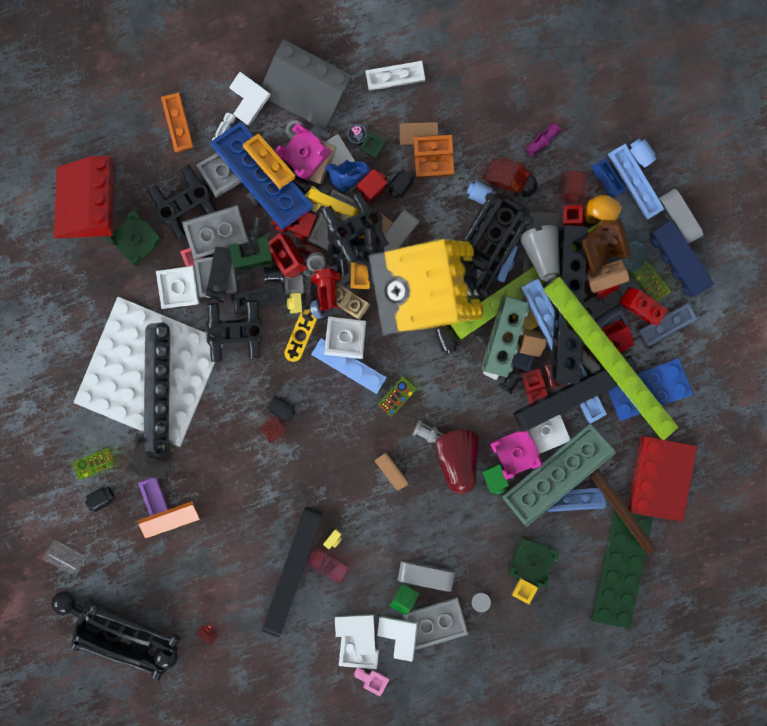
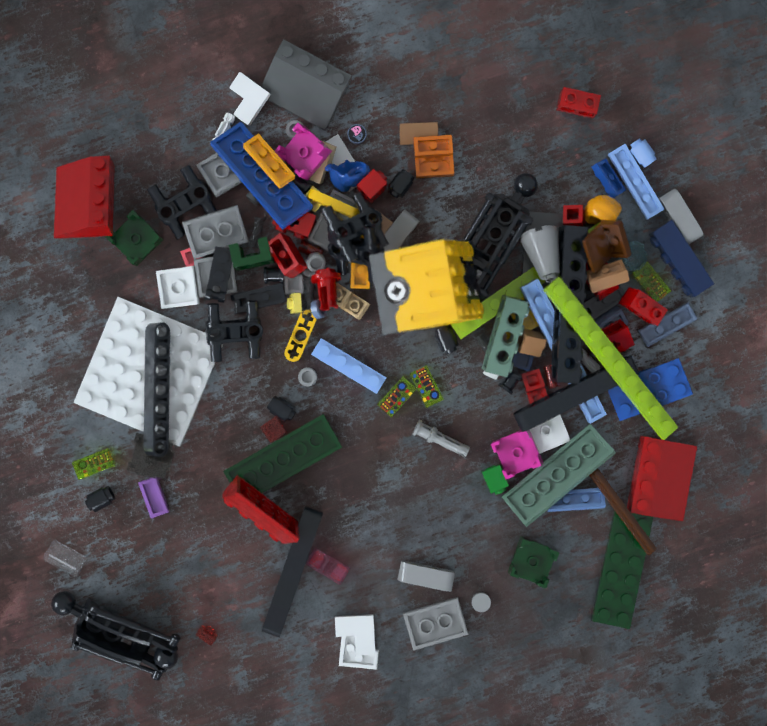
(168, 519): tile -> none
(177, 122): orange tile -> none
(261, 510): none -> red slope
(287, 455): none -> dark green plate
(307, 377): none -> light grey tile
(334, 539): light yellow plate -> none
(345, 337): white plate -> none
(372, 145): dark green plate -> none
(374, 681): bright pink plate -> none
(391, 471): medium nougat slope -> none
(395, 75): white plate -> none
(404, 599): green brick -> none
(404, 633): white tile -> none
(426, 386): none -> tile
(458, 459): dark red hair -> none
(478, 191): light blue brick -> none
(505, 268): medium blue plate -> none
(507, 175): clear red brick -> none
(524, 591): yellow plate -> none
(543, 139): magenta pin -> none
(573, 186): clear red brick -> none
(578, 102): none -> red brick

